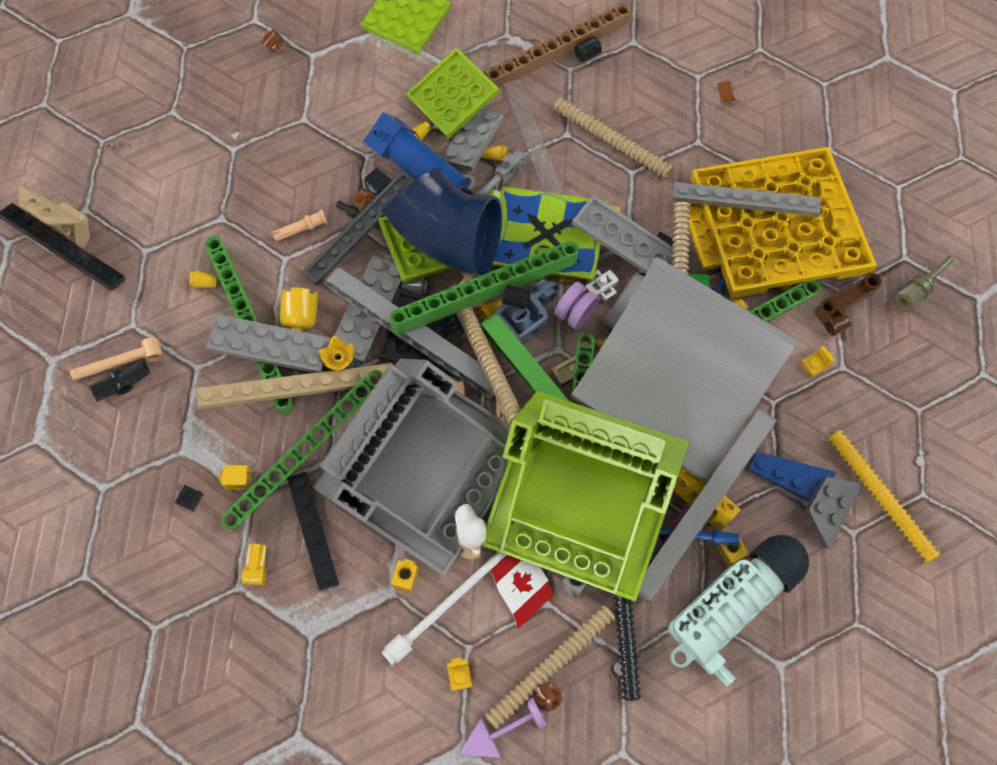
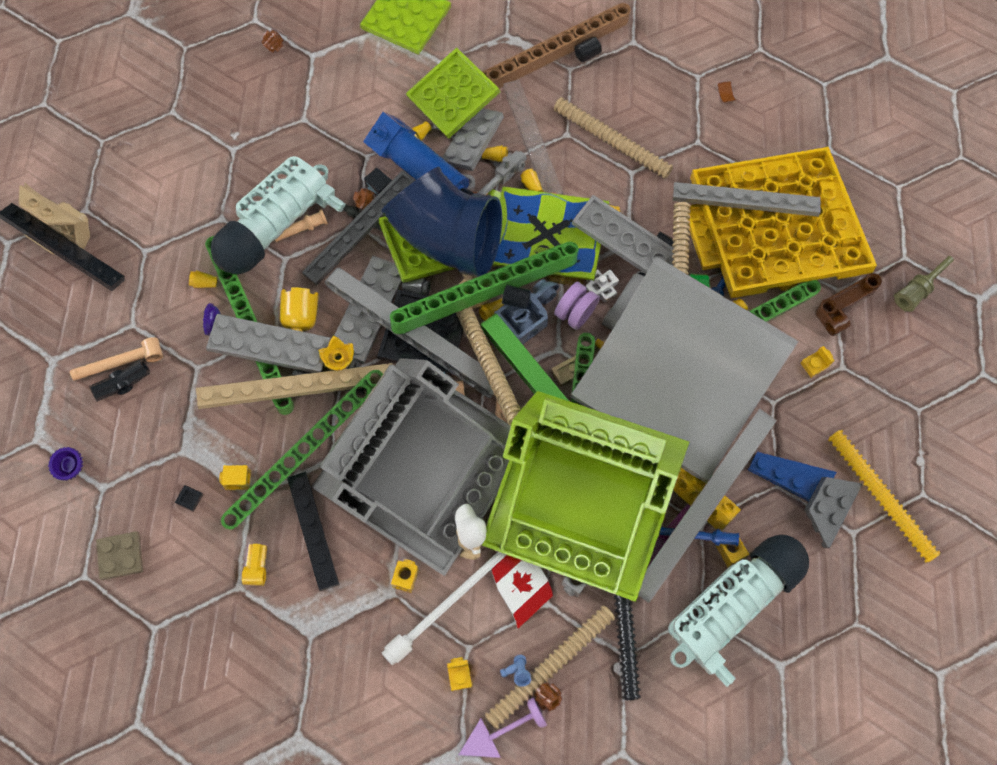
(65, 463): none -> dark purple hat
(119, 555): none -> dark tan plate
(209, 318): none -> dark purple hat
(242, 243): none -> light aqua piece
(522, 676): none -> medium blue piece
(531, 180): none -> yellow cone

